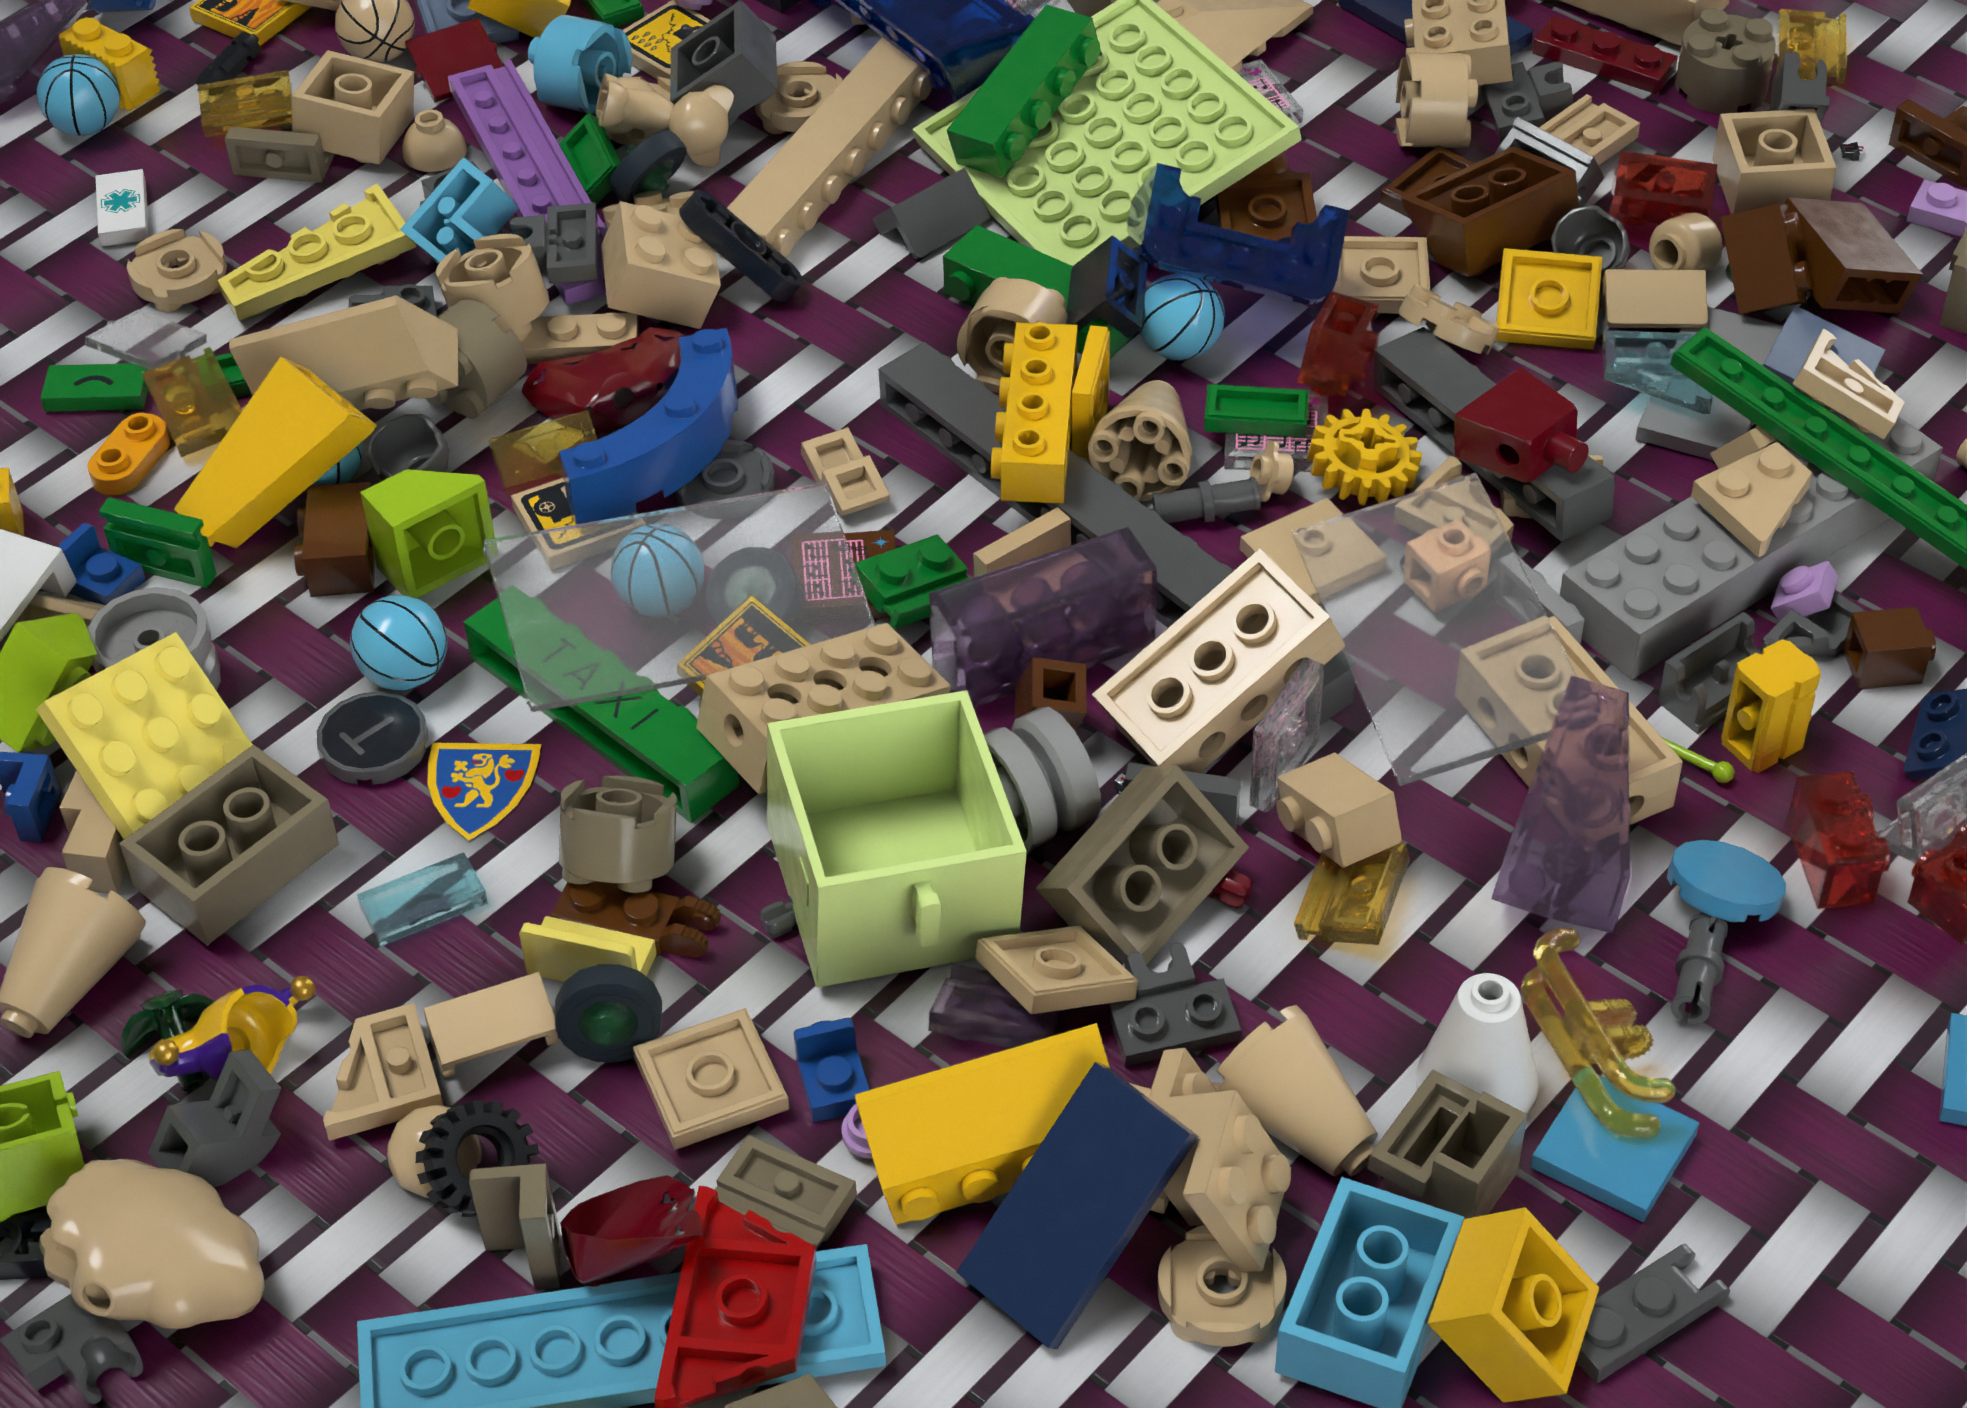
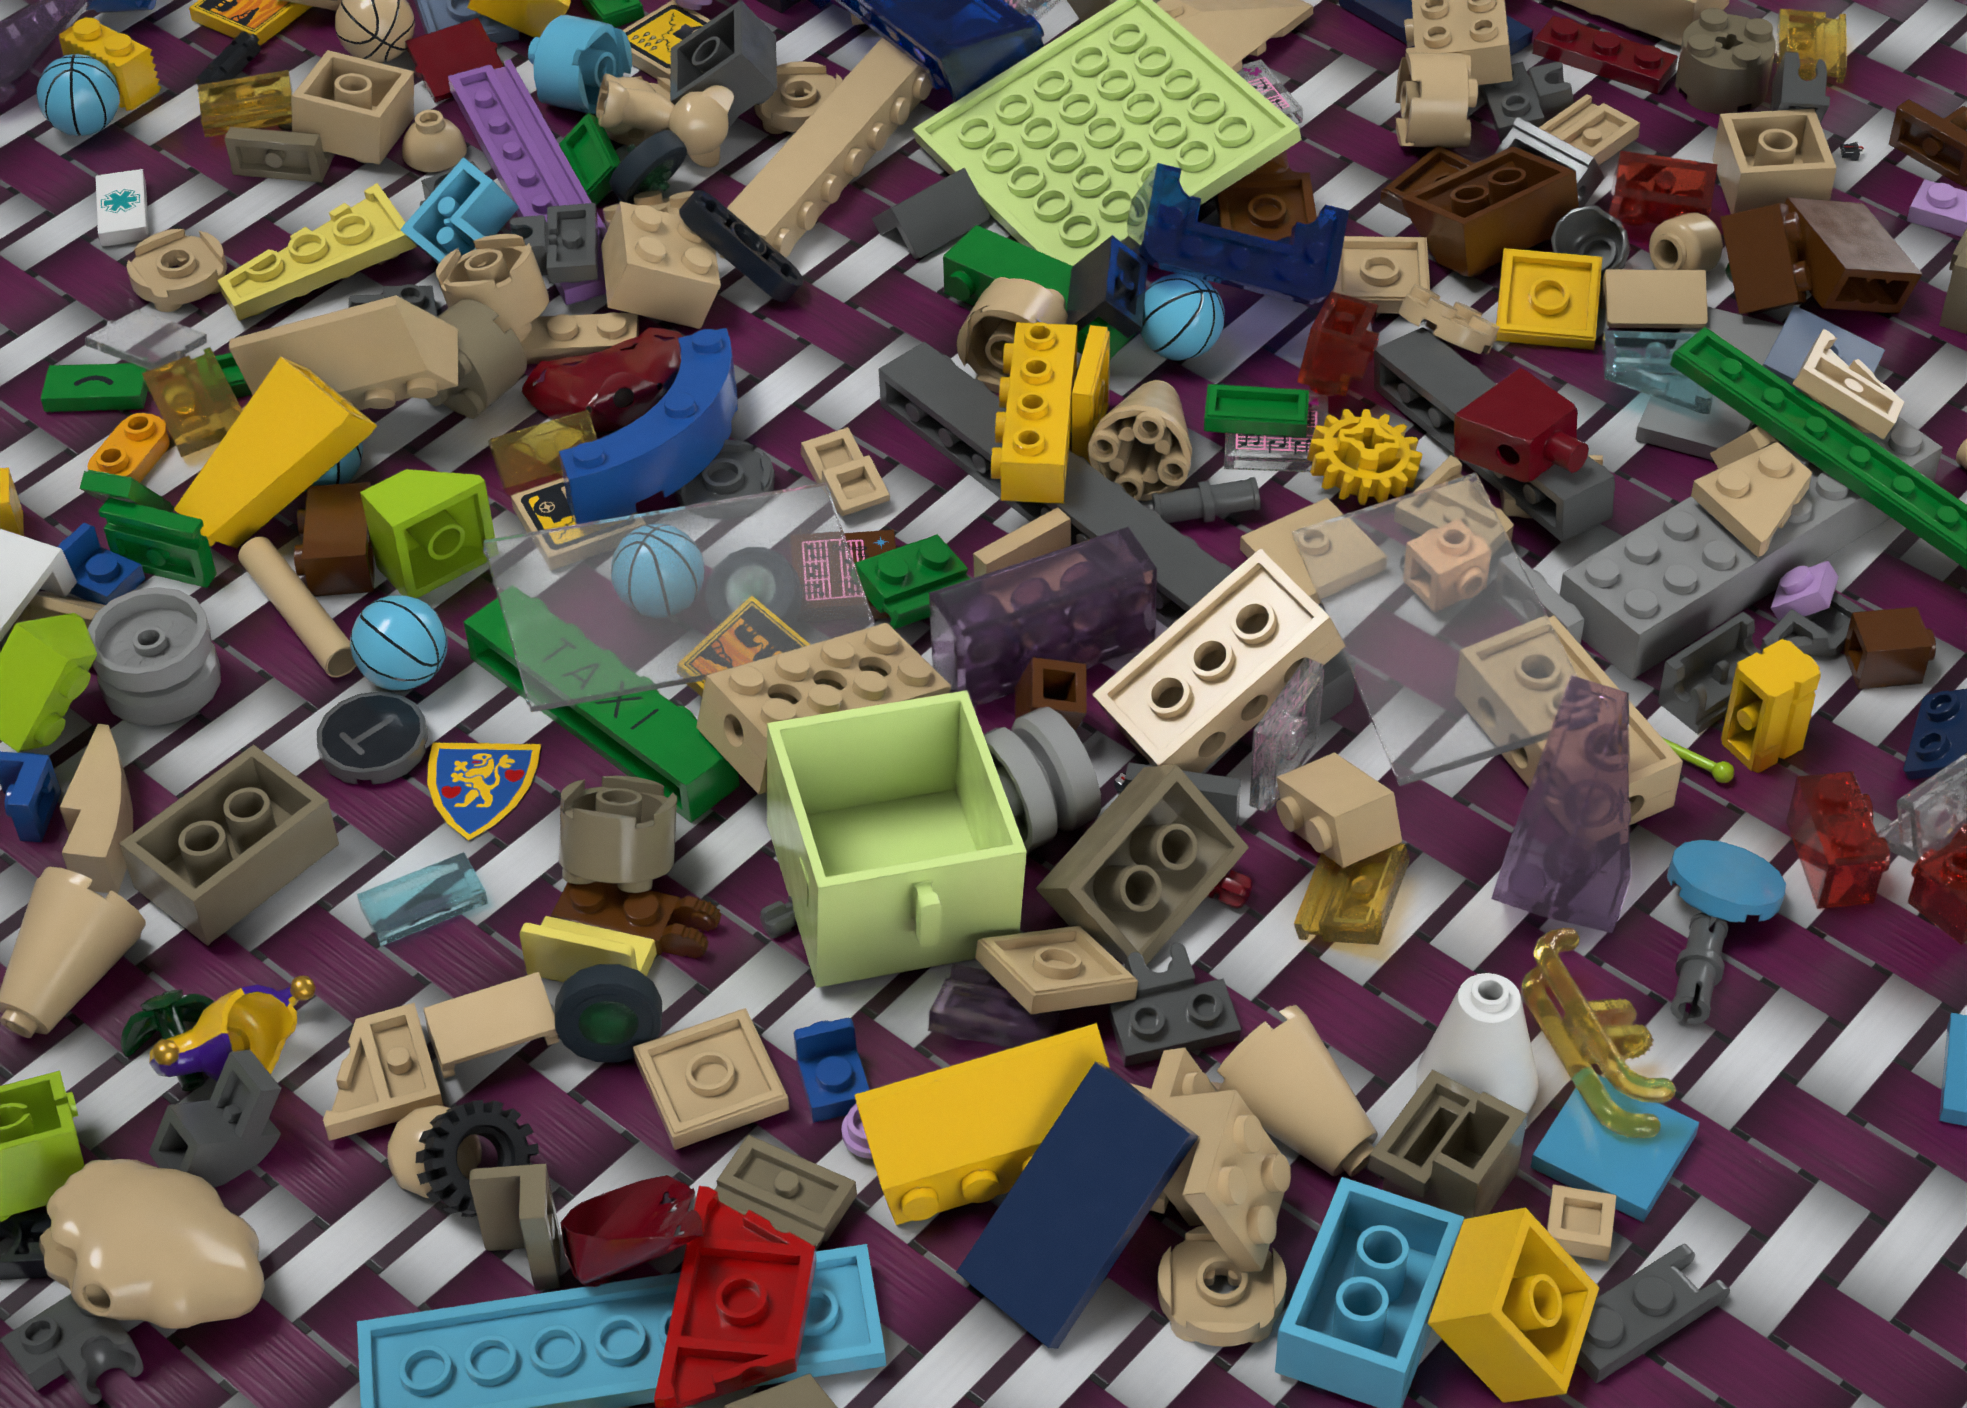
(105, 485): none -> green tile
(144, 731): light yellow plate -> none
(297, 606): none -> tan piece
(410, 444): dark grey hair -> none
(1024, 91): green brick -> none
(1272, 471): tan plate -> none
(1582, 1221): none -> tan plate

